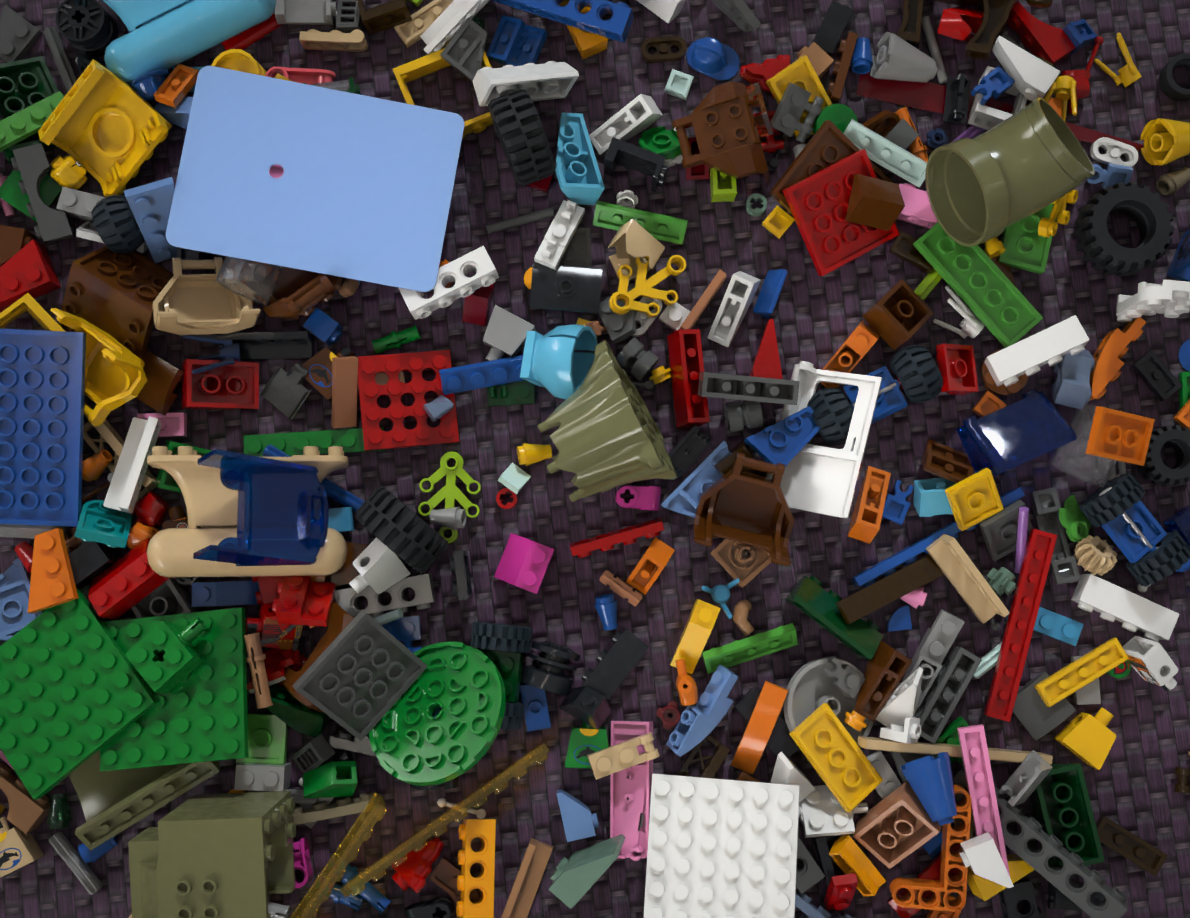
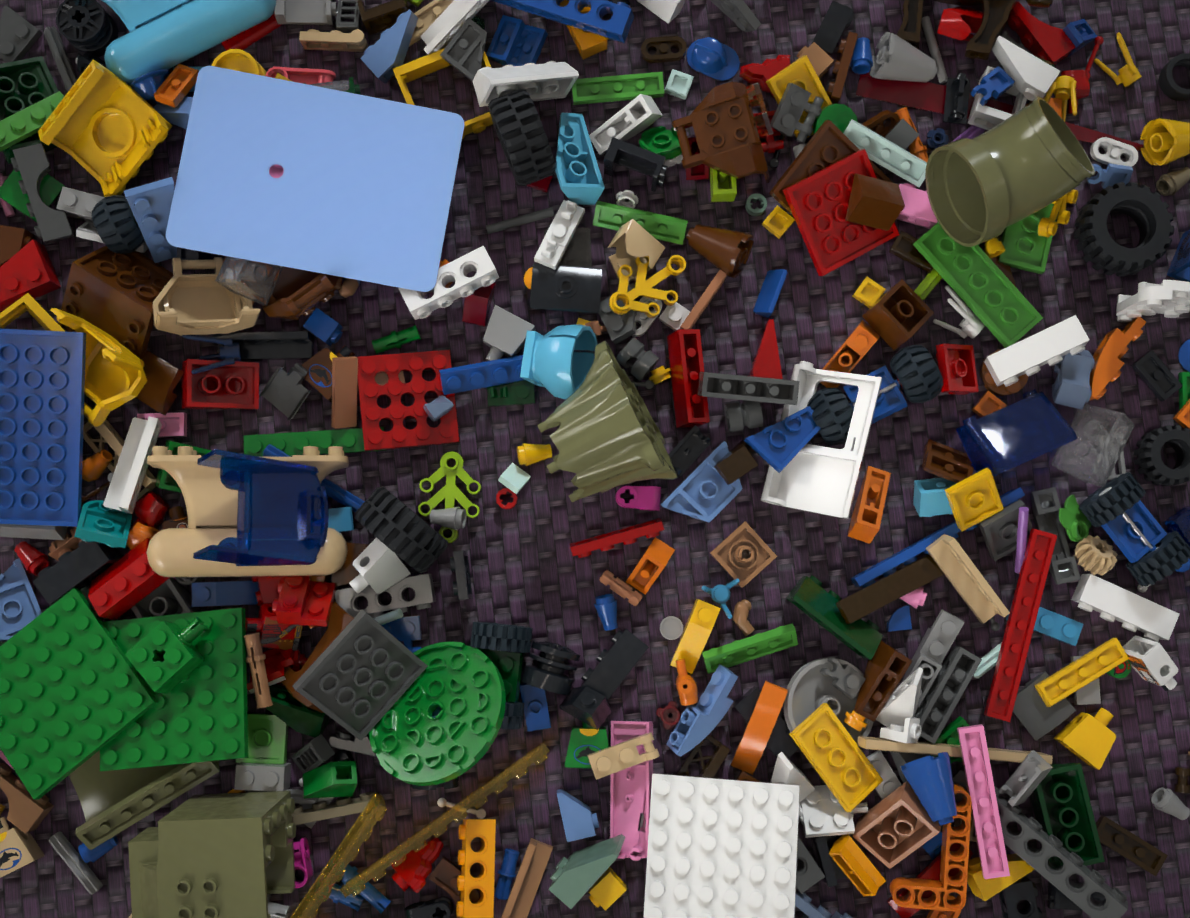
(51, 572): orange wing -> none
(59, 812): clear green cone -> none
(68, 172): yellow head -> none
(391, 47): none -> medium blue slope
(506, 873): none -> blue axle
(524, 563): dark pink slope -> none
(607, 889): none -> yellow brick
(617, 88): none -> bright green plate
(671, 628): none -> light grey piece
(721, 247): none -> reddish brown cone
(733, 307): white slope -> none
(747, 510): reddish brown piece -> none
(840, 891): red plate -> none
(868, 292): none -> yellow tile
(895, 505): blue plate -> none
(985, 860): white slope -> none
(1001, 581): sand green gear -> none
(1120, 436): orange plate -> none
(1168, 802): none -> light grey cone

